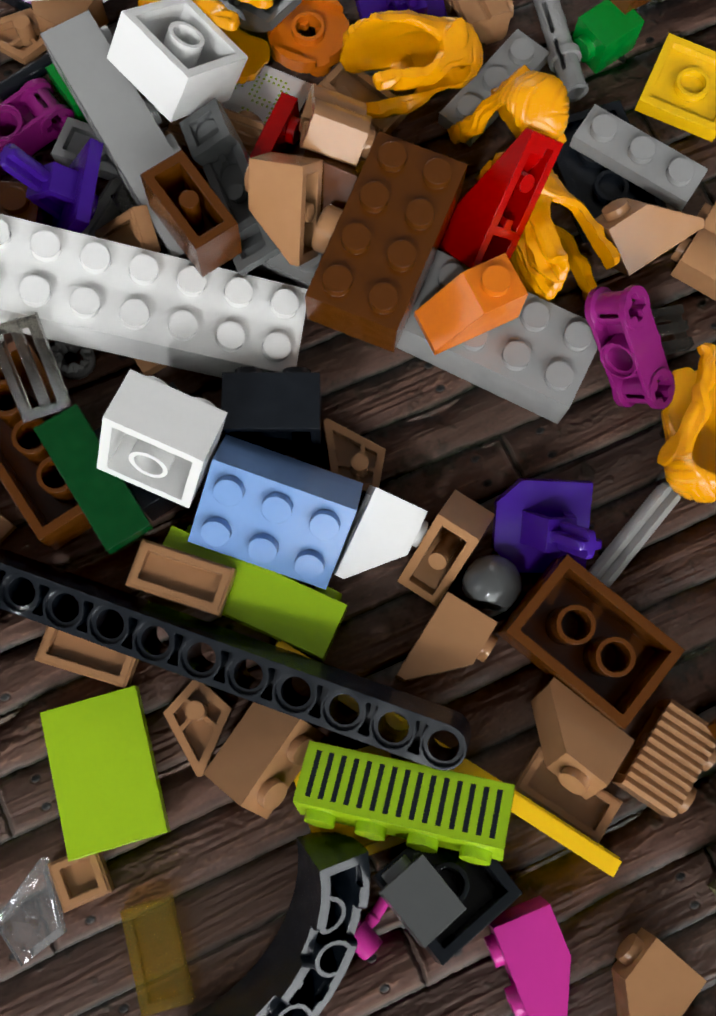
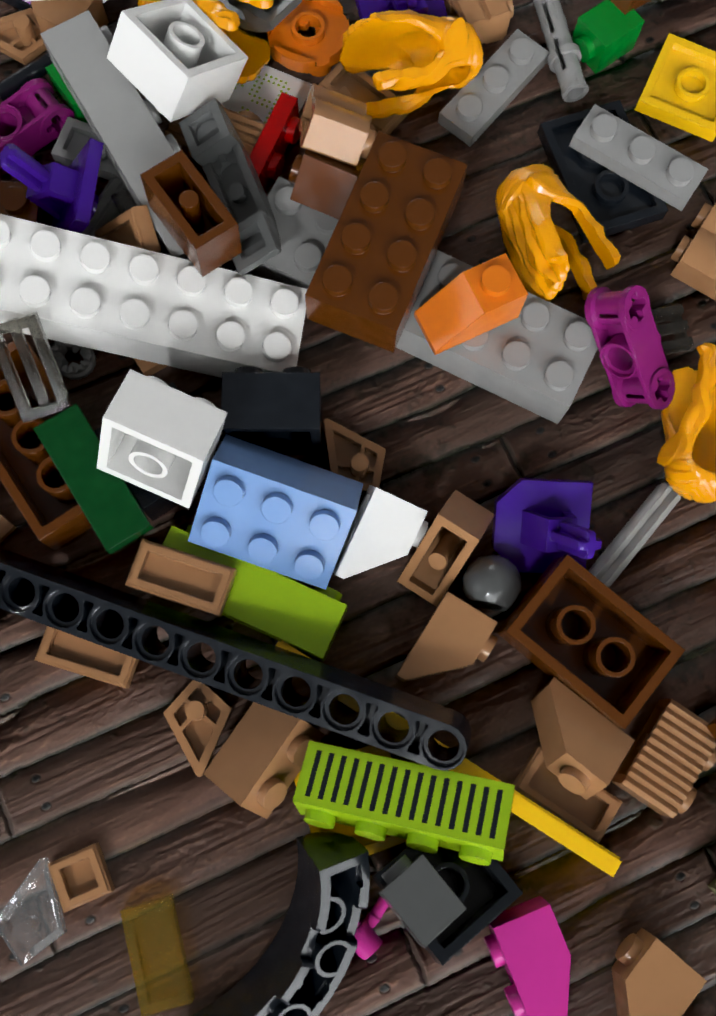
(104, 773): lime tile -> none
(286, 201): medium nougat slope -> none
(325, 227): medium nougat tile -> none
(502, 201): red slope -> none
(523, 102): light orange hair -> none
(644, 231): medium nougat slope -> none

